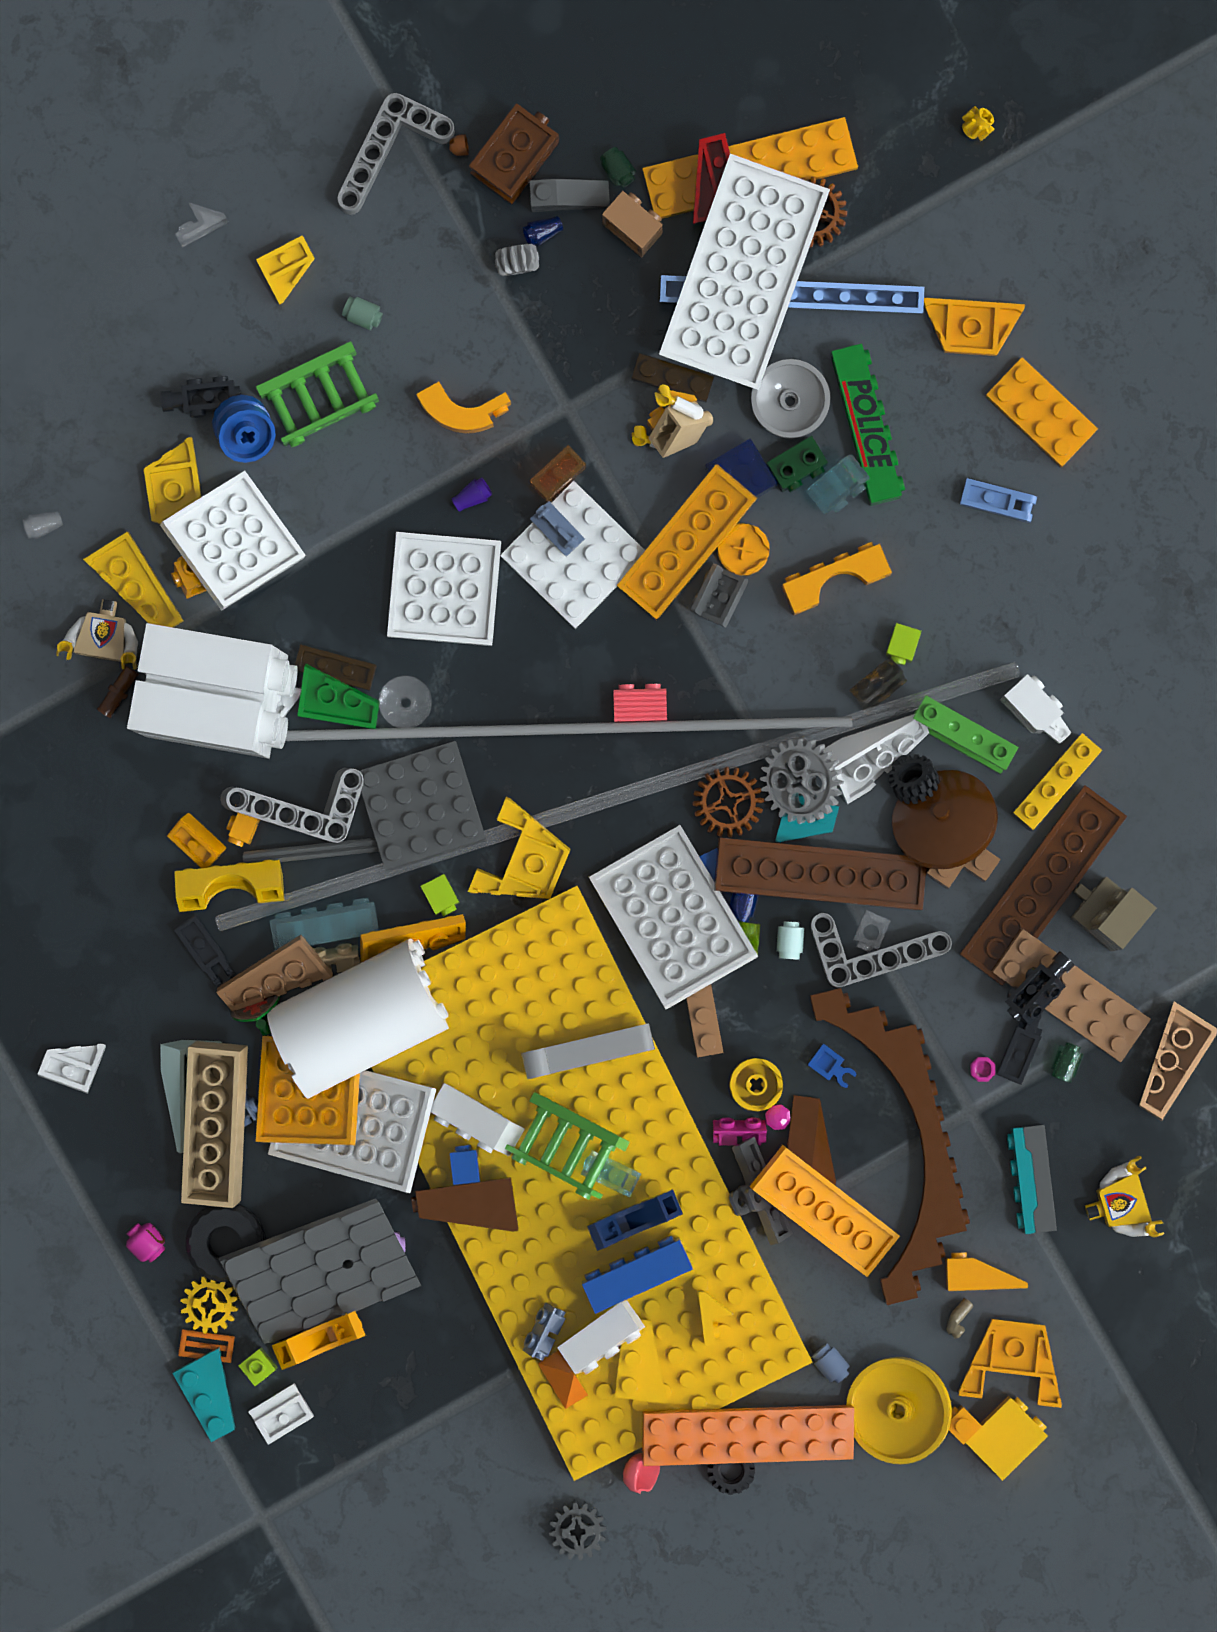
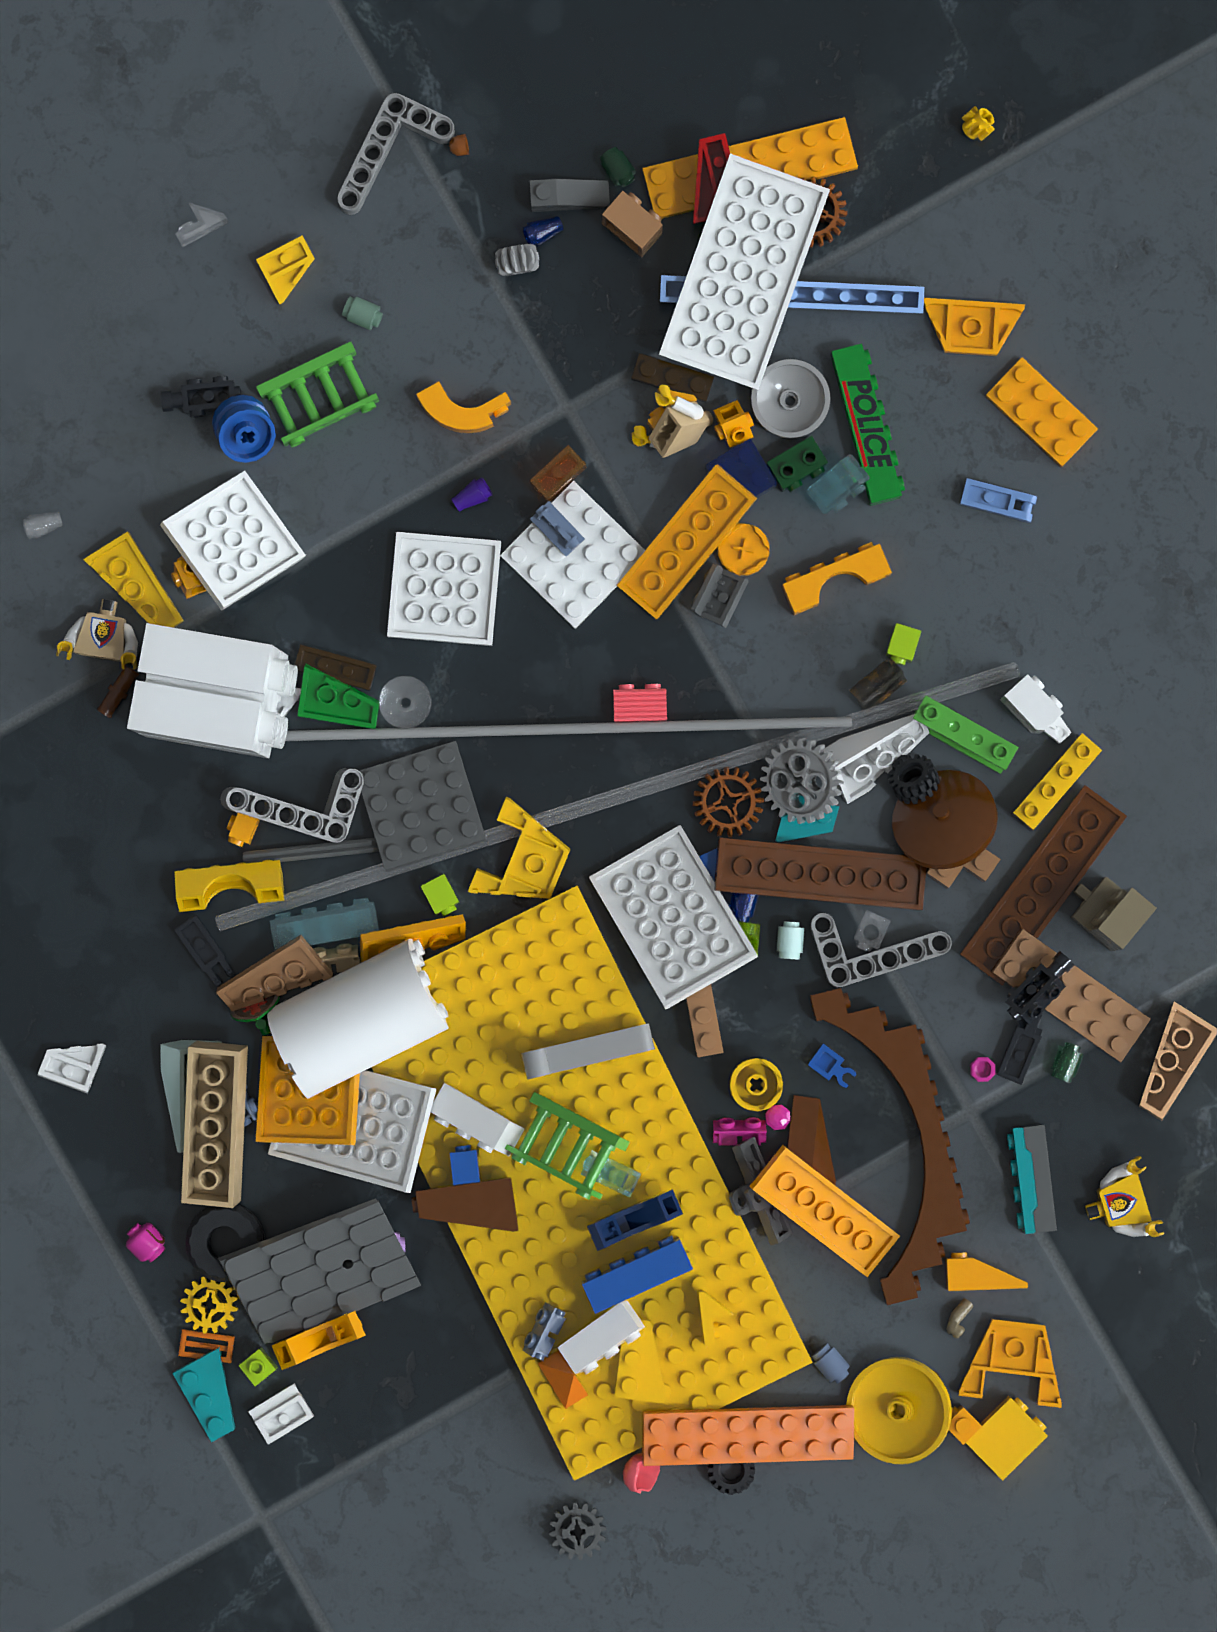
(172, 481): yellow wing -> none
(196, 841): light orange slope -> none
(514, 153): reddish brown torso -> none
(733, 424): none -> light orange brick

